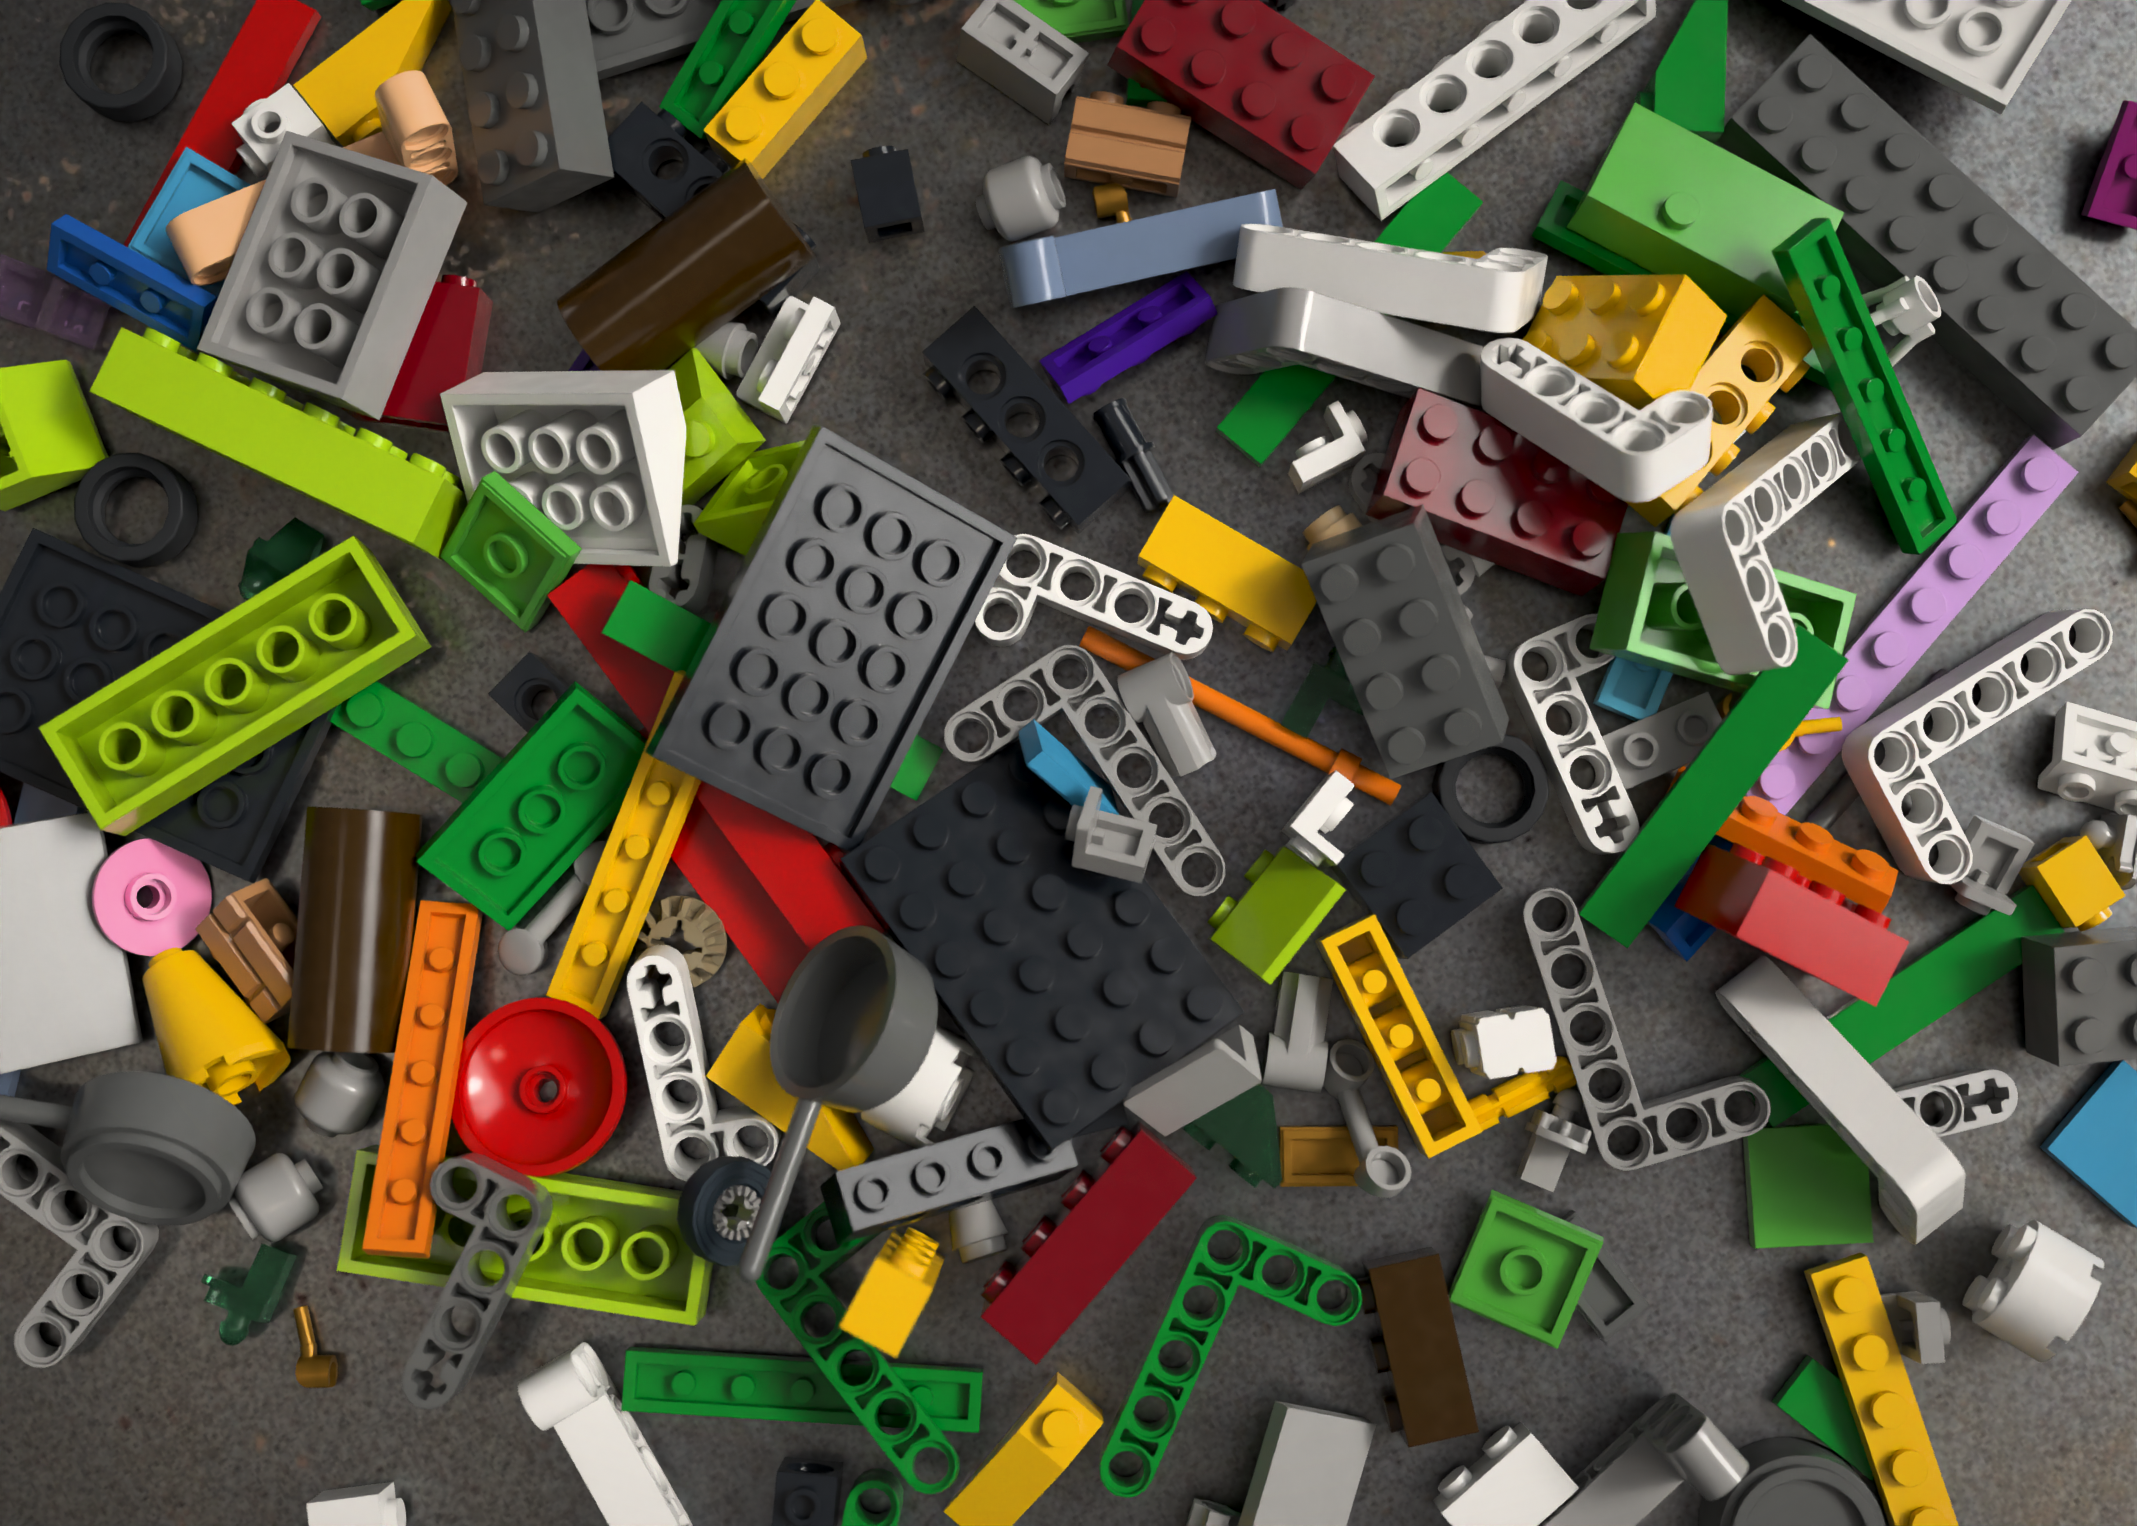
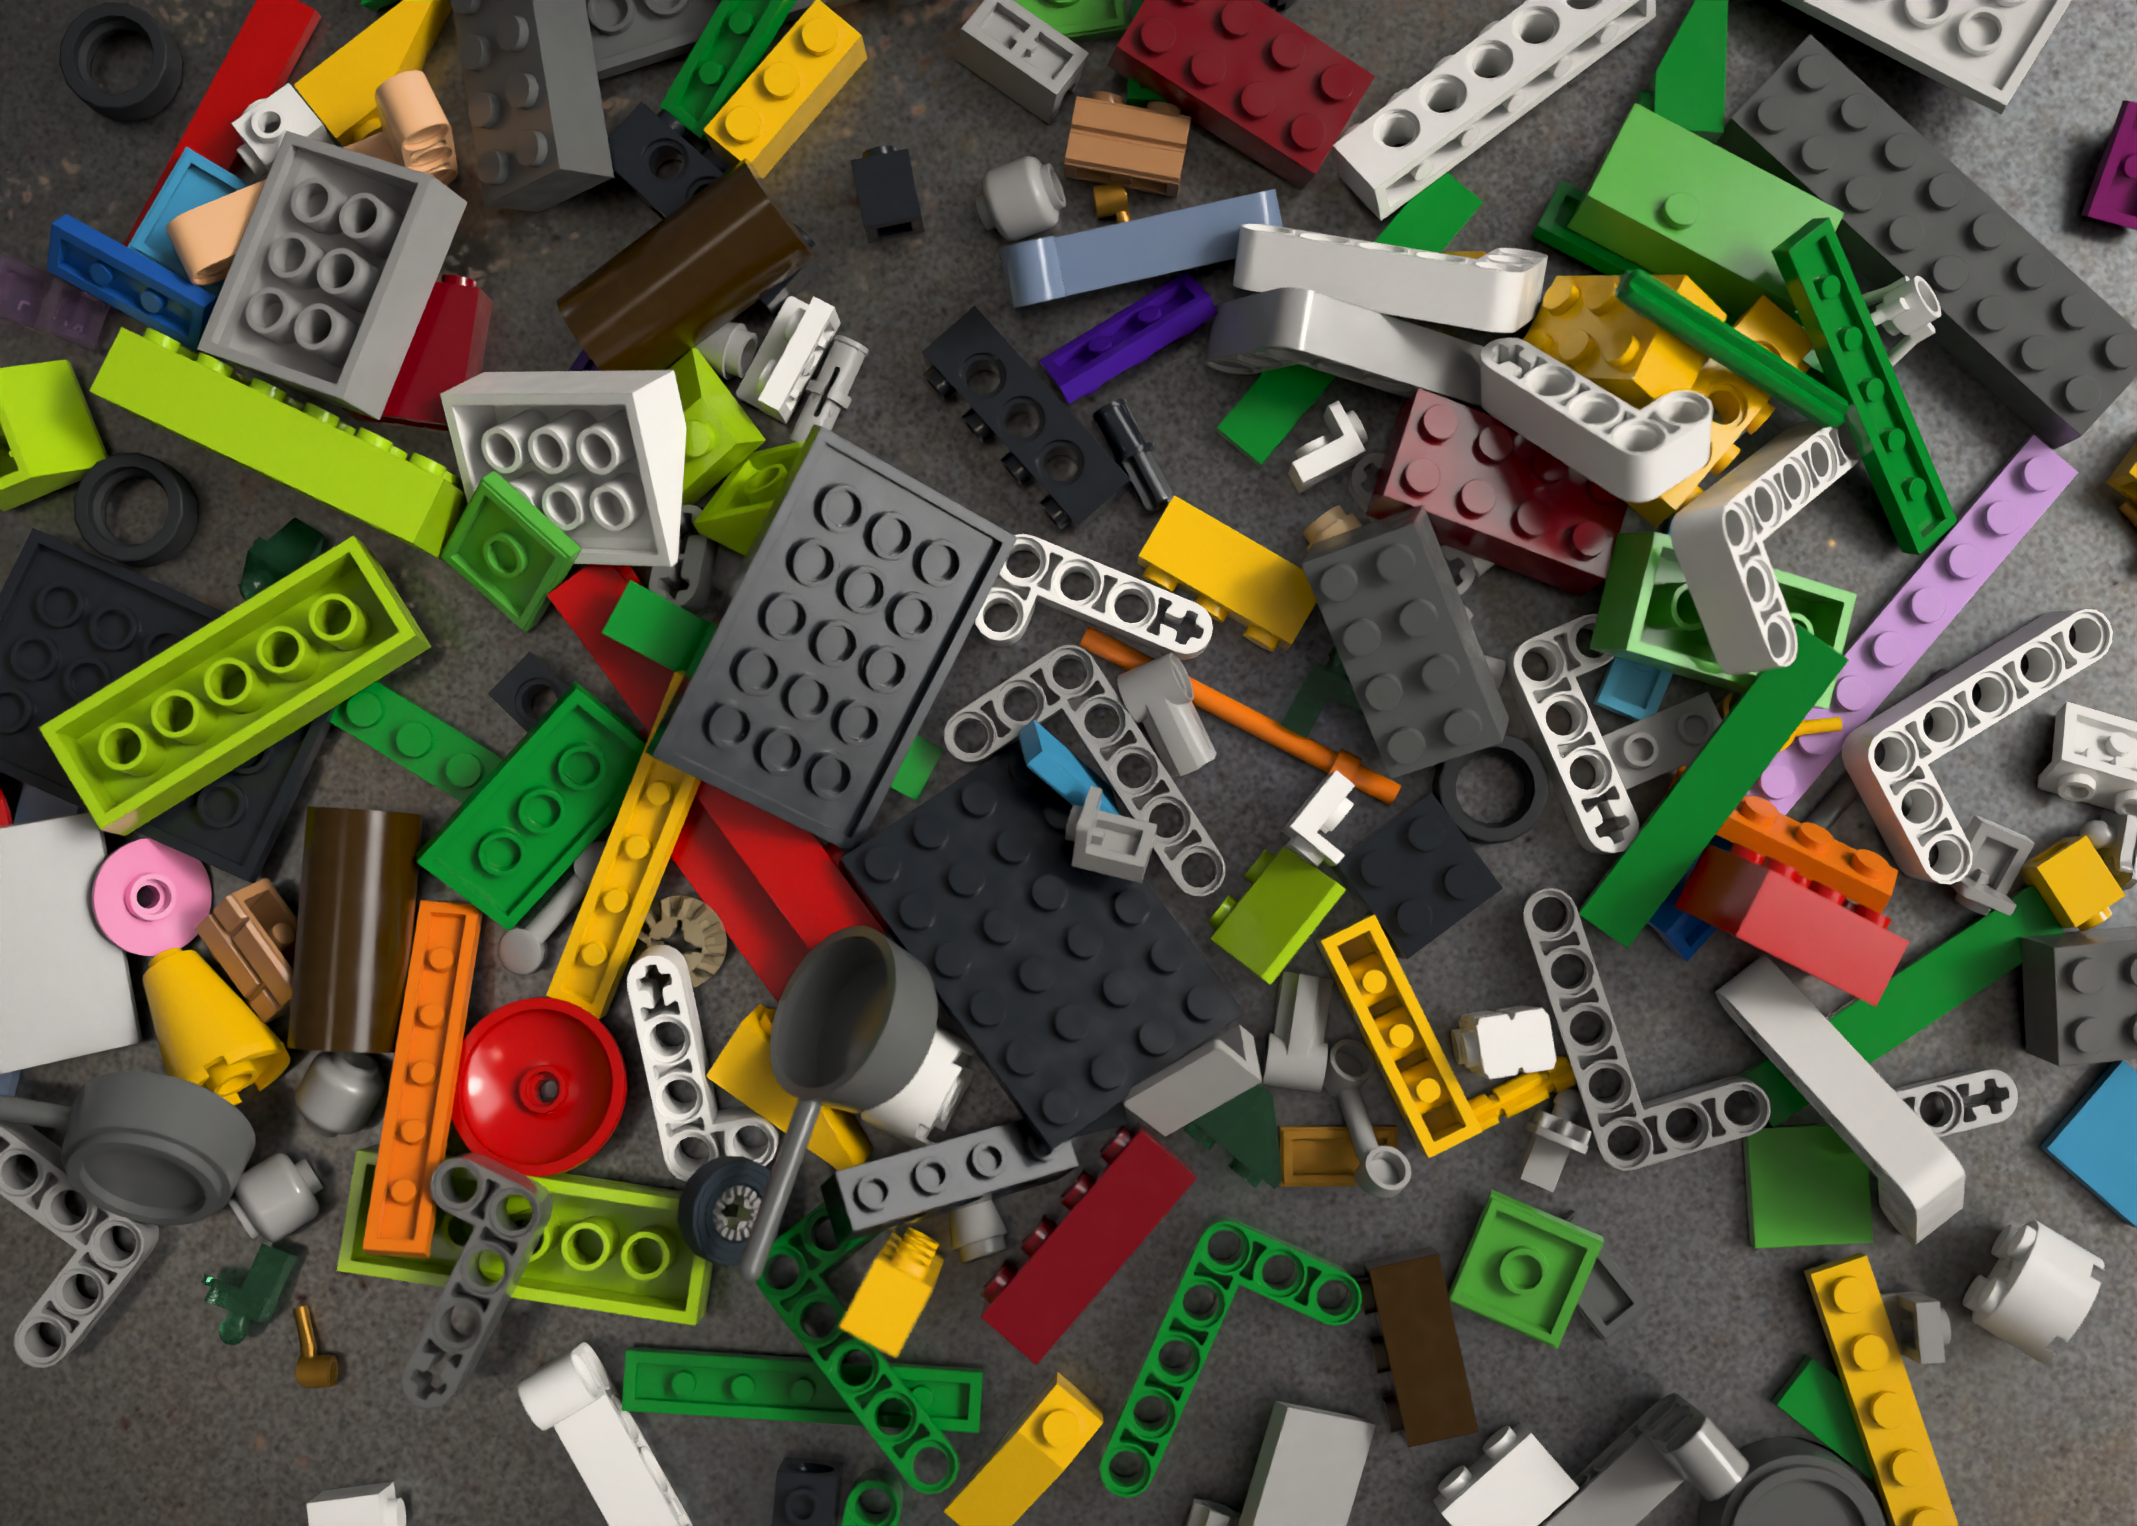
(830, 391): none -> light grey pin
(1730, 348): none -> green axle

